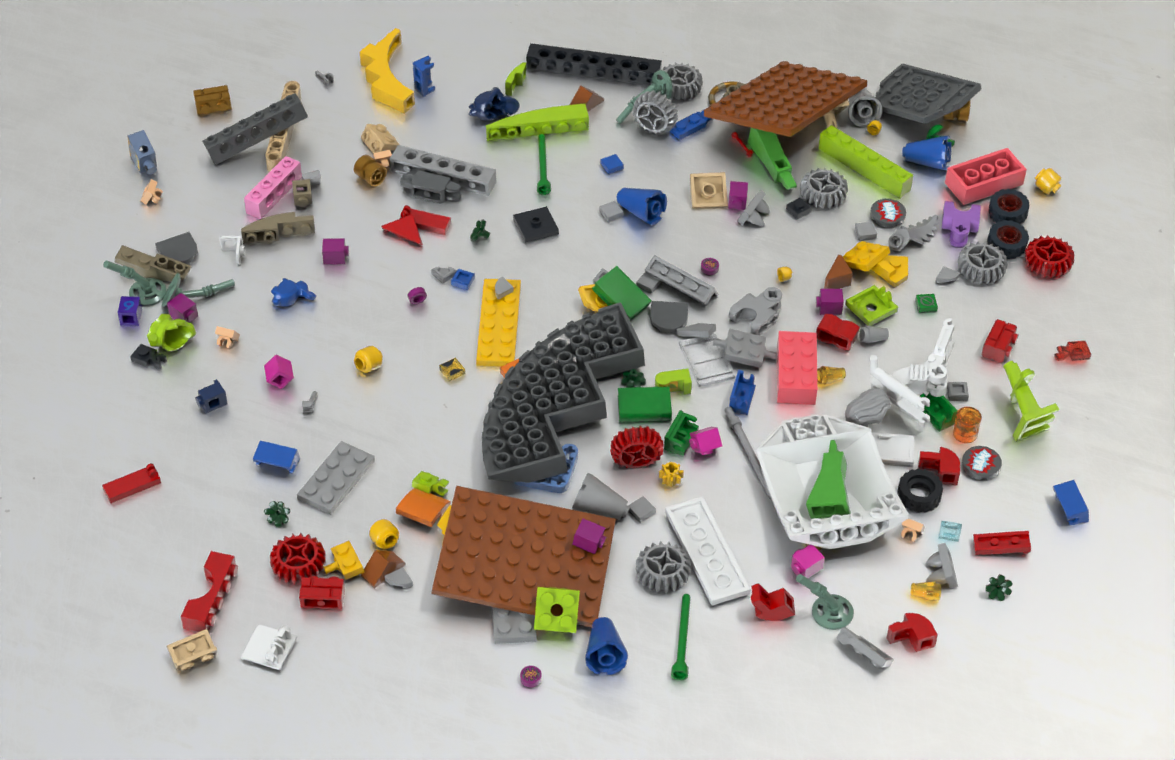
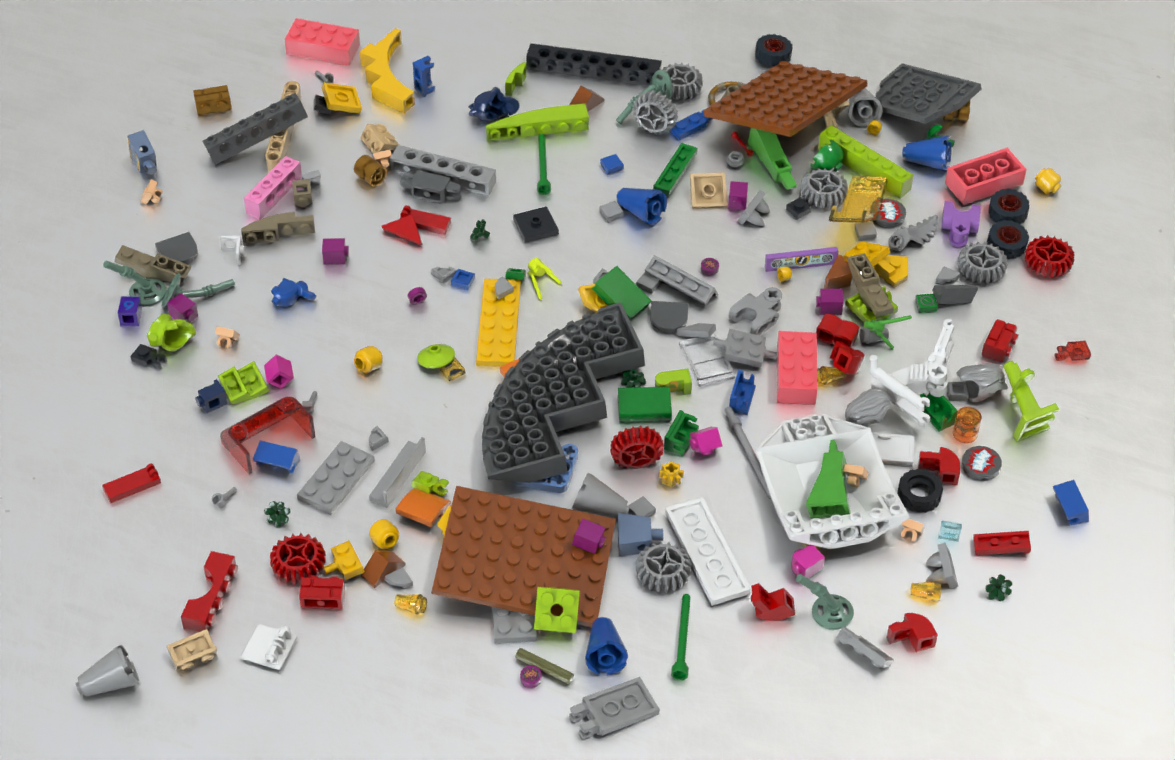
(108, 674): none -> light grey cone
(221, 498): none -> light grey hand
(243, 383): none -> lime slope
(260, 421): none -> clear red windscreen
(320, 105): none -> black plate
(322, 41): none -> coral brick
(341, 98): none -> yellow plate
(377, 438): none -> light grey tile
(398, 473): none -> light grey panel
(413, 603): none -> clear yellow cone
(436, 356): none -> lime dish
(516, 274): none -> green tile
(538, 269): none -> neon yellow plant
(544, 665): none -> olive axle
(614, 708): none -> light grey tile
(635, 534): none -> sand blue torso
(675, 168): none -> green plate
(735, 159): none -> light grey plate
(773, 49): none -> black wheel
(801, 259): none -> tile
(829, 157): none -> green cylinder
(846, 358): none -> red brick
(855, 473): none -> light nougat tile
(862, 200): none -> clear yellow windscreen
(868, 285): none -> dark tan slope
(878, 326): none -> bright green plant
(954, 293): none -> dark grey panel
(987, 376): none -> light grey hair

